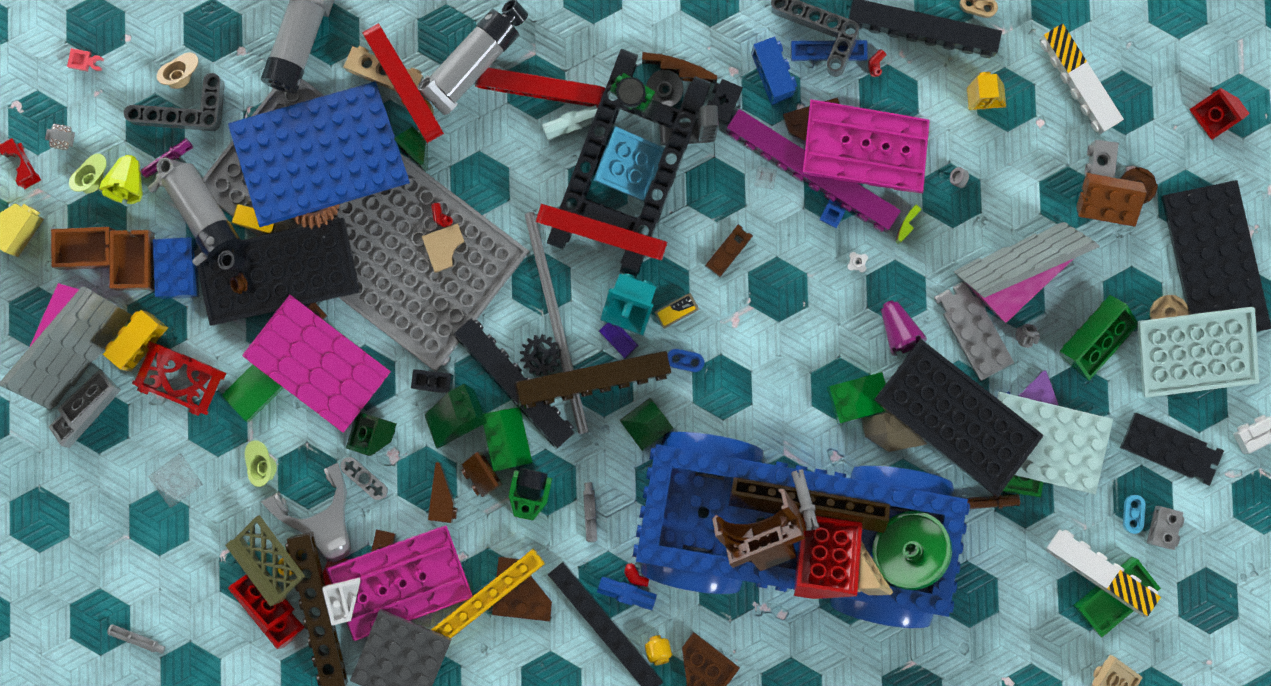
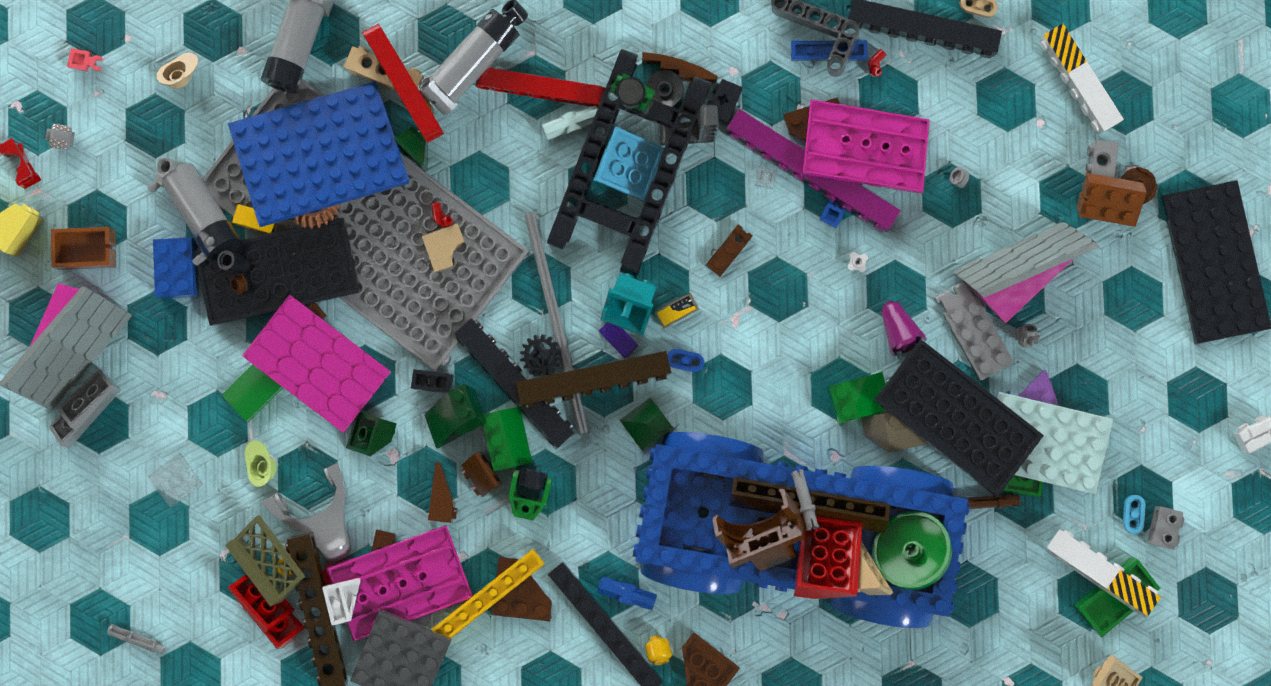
(88, 175): yellowish green piece -> none
(123, 181): neon yellow cone -> none
(131, 260): dark orange piece -> none
(133, 340): yellow brick -> none
(164, 355): red fence -> none
(174, 152): magenta axle -> none
(182, 114): dark grey beam -> none
(371, 491): light grey beam -> none
(590, 515): light grey piece -> none
(601, 231): red beam -> none
(633, 575): red arm -> none
(773, 70): blue brick -> none
(905, 227): lime slope -> none
(986, 92): yellow wedge -> none
(1099, 337): green slope -> none
(1168, 307): tan tile -> none
(1171, 448): black hinge -> none
(1198, 352): light aqua plate -> none
(1219, 112): red slope -> none

